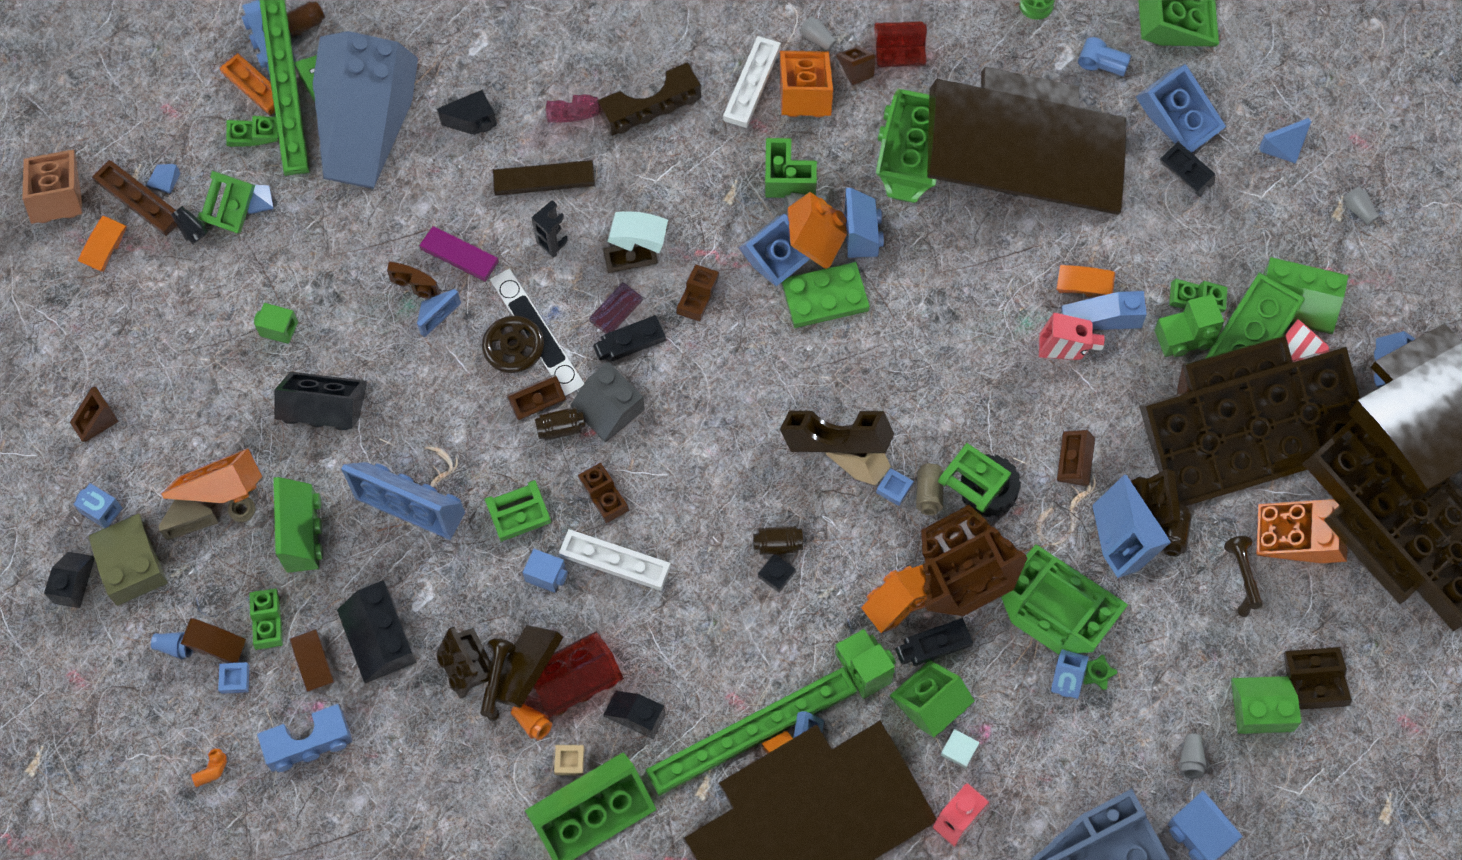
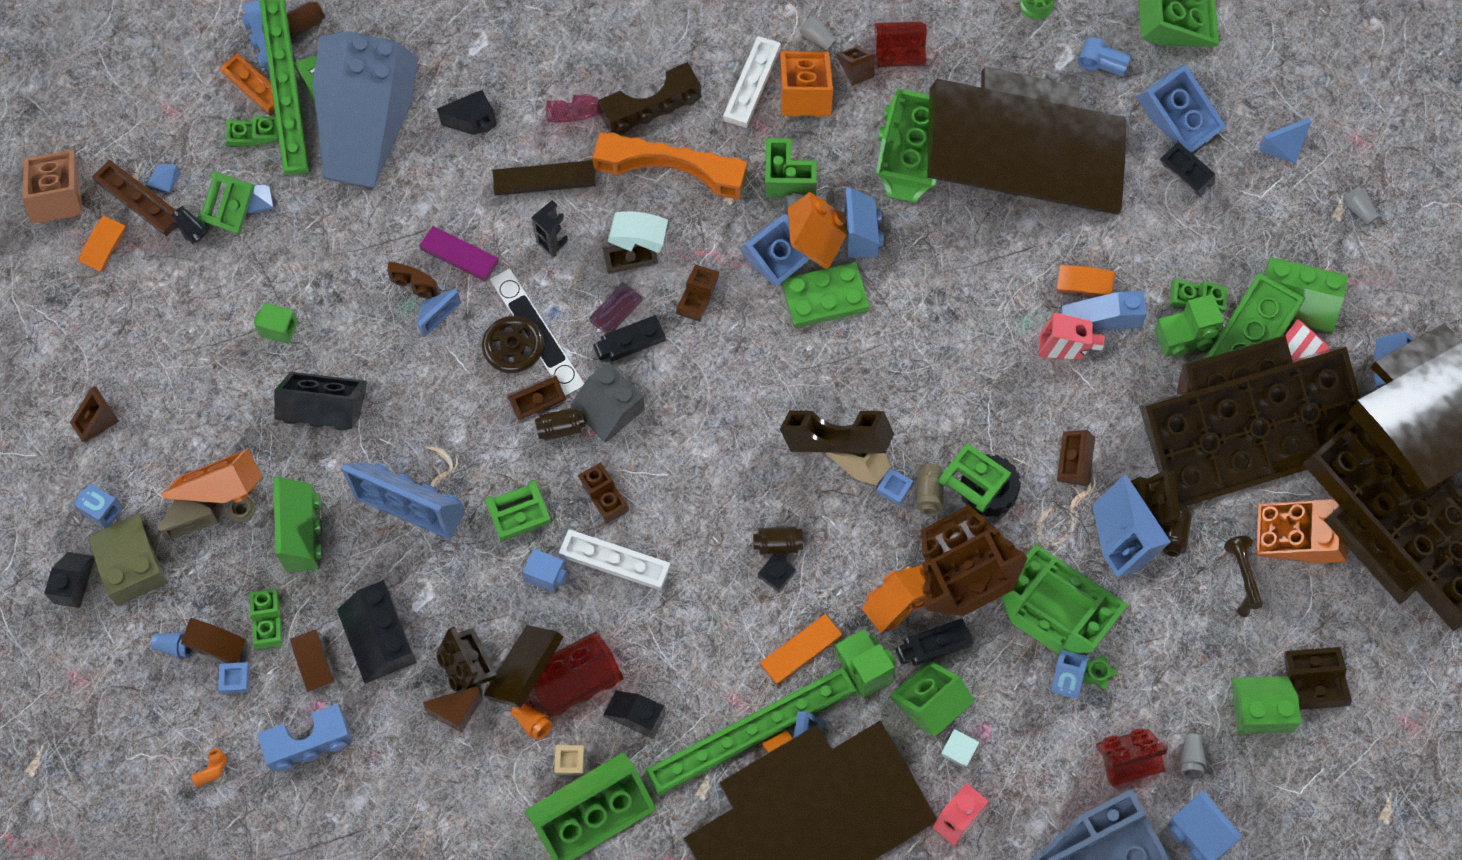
(454, 708): none -> reddish brown slope
(500, 650): dark brown piece -> none
(621, 154): none -> orange arch
(801, 649): none -> orange tile
(1132, 756): none -> clear red bracket

